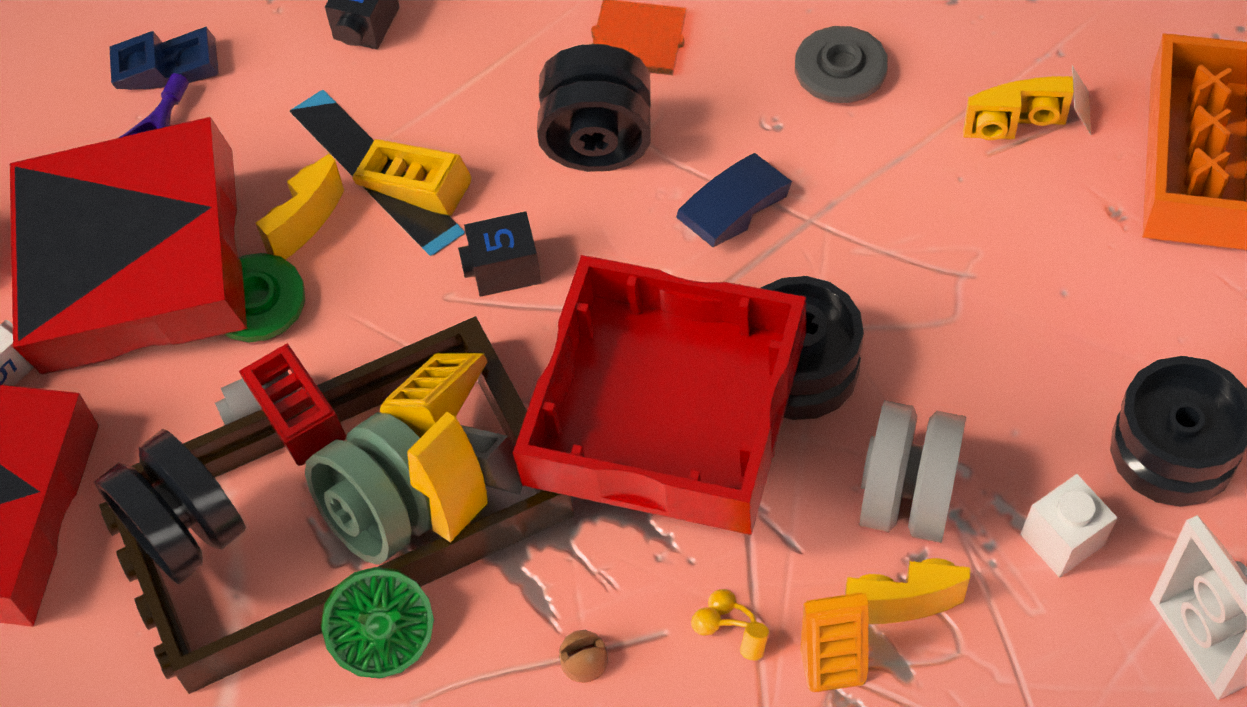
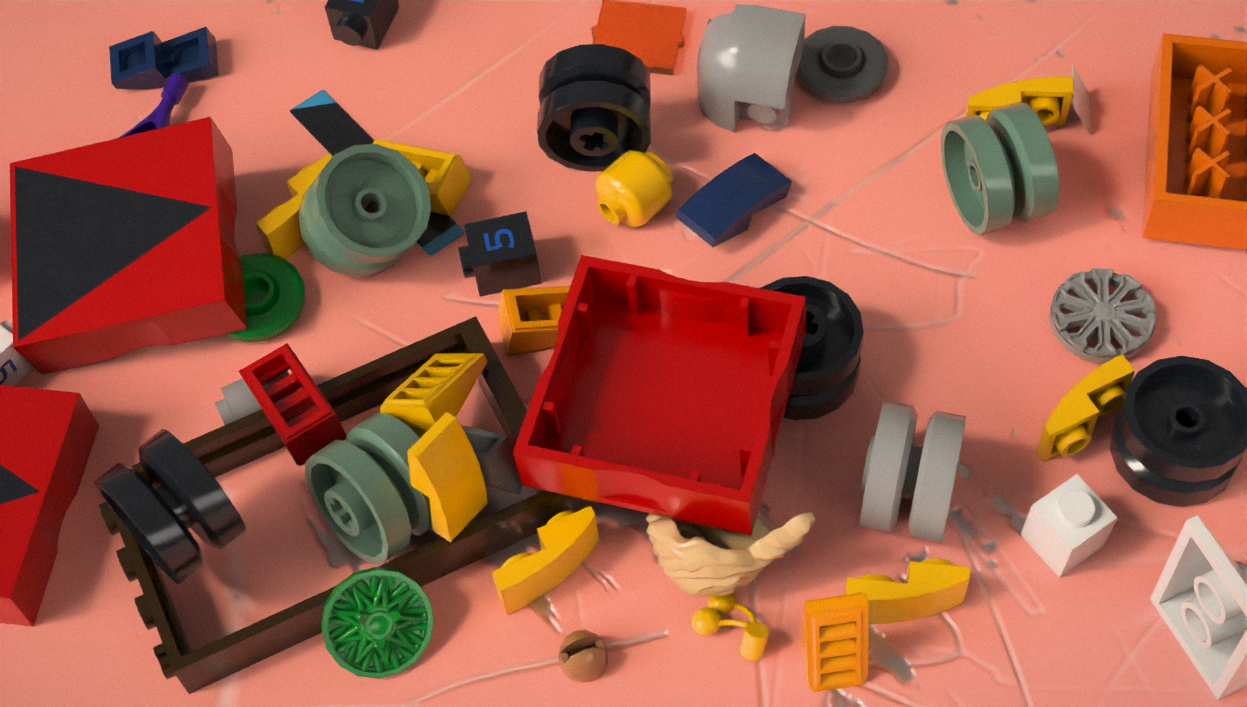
(364, 210): none -> sand green wheel
(530, 303): none -> light orange slope
(564, 546): none -> yellow slope
(633, 188): none -> yellow head
(719, 560): none -> tan hair
(750, 65): none -> light grey brick
(1000, 168): none -> sand green wheel
(1076, 414): none -> yellow slope
(1102, 315): none -> light grey wheel

